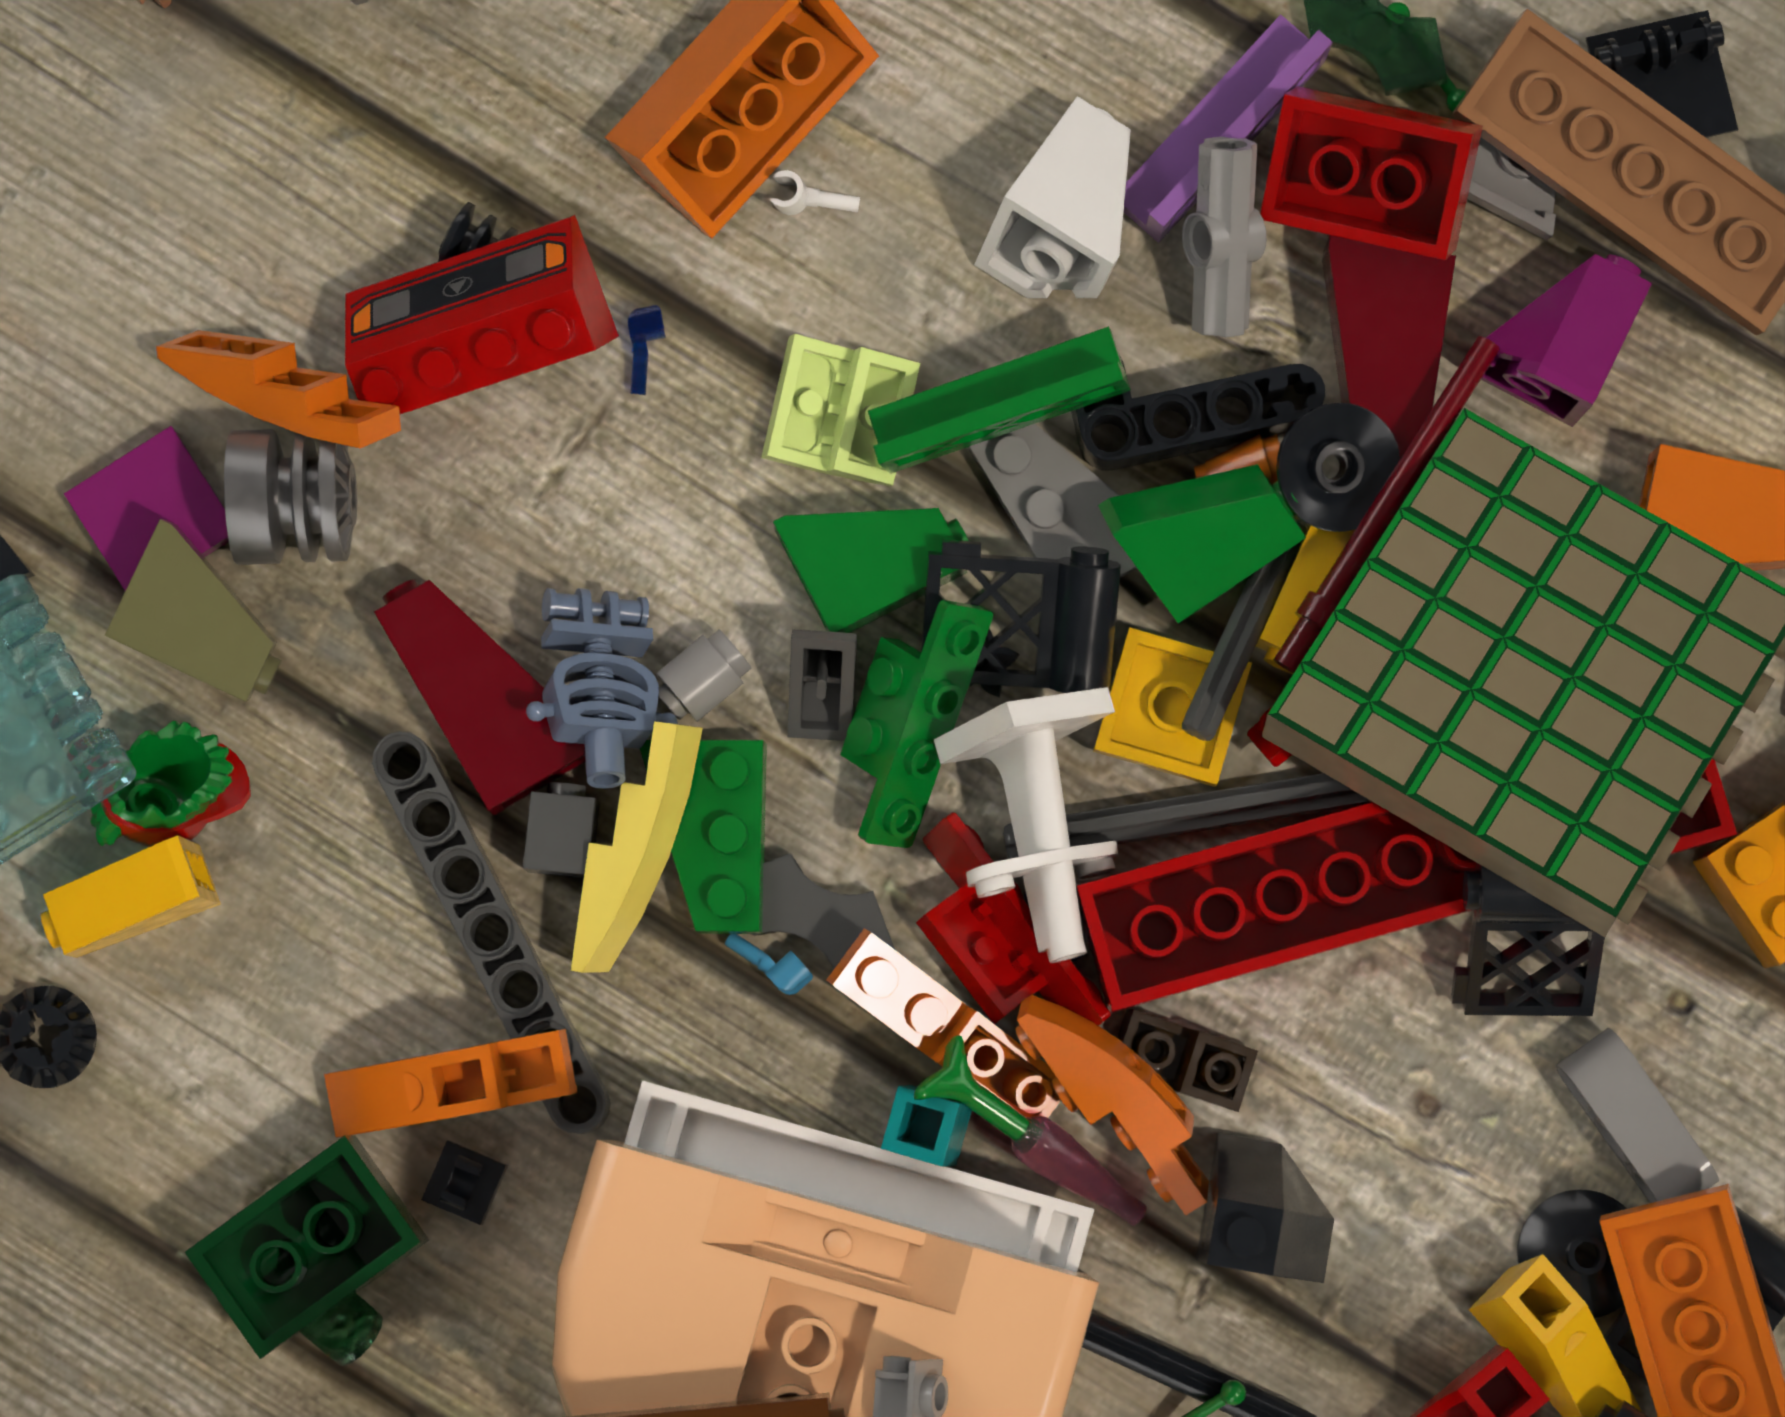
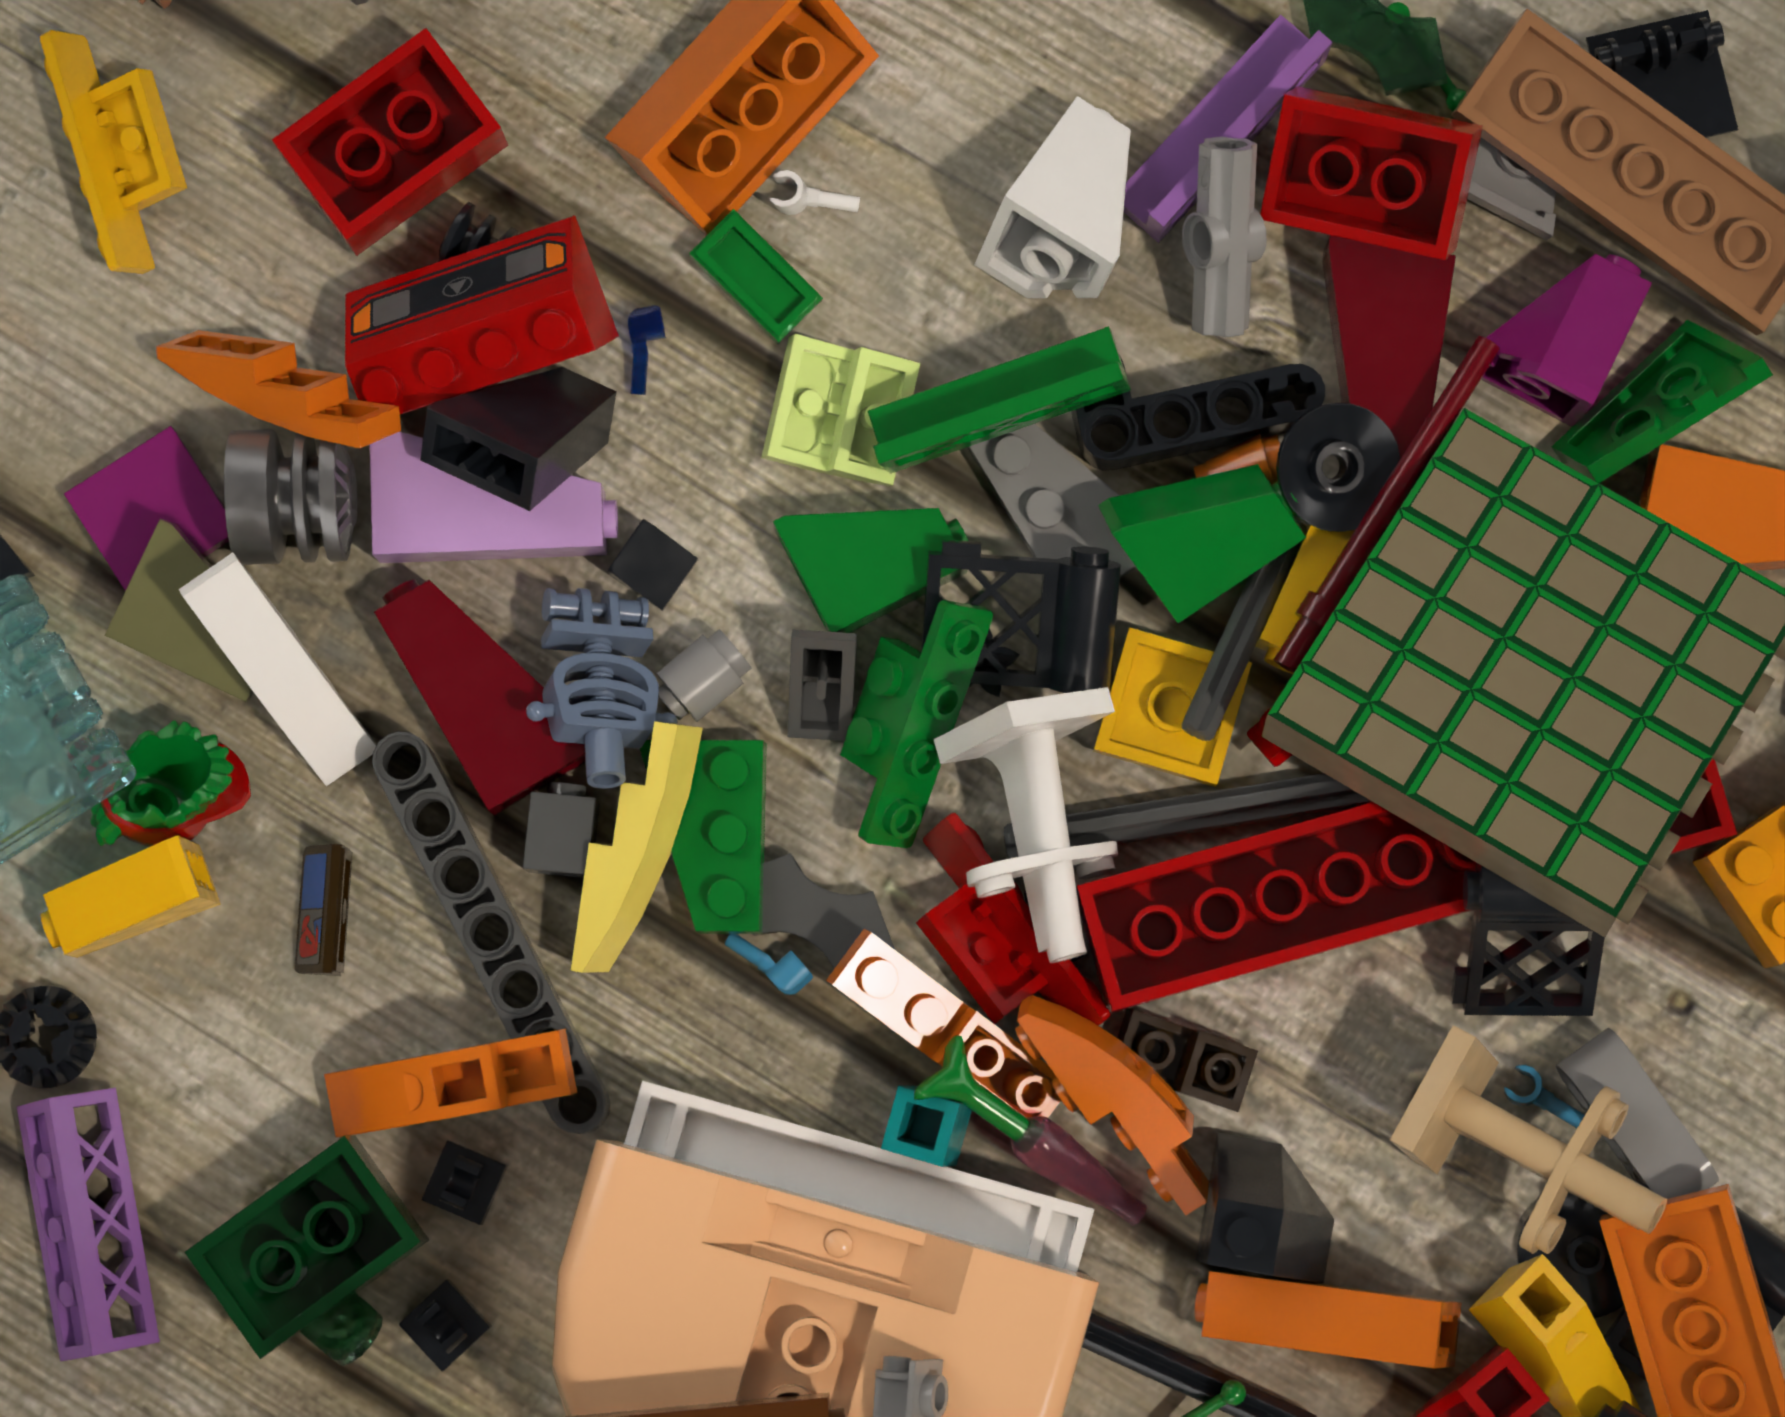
(67, 1229): none -> medium lavender fence
(118, 145): none -> yellow bracket
(278, 668): none -> white slope
(323, 910): none -> dark brown slope
(391, 141): none -> red brick
(438, 517): none -> lavender slope
(445, 1325): none -> black tile
(520, 433): none -> black slope
(652, 565): none -> black slope
(755, 276): none -> green tile
(1329, 1319): none -> orange slope
(1451, 1106): none -> tan piece
(1544, 1099): none -> dark azure hand
(1659, 399): none -> green wing

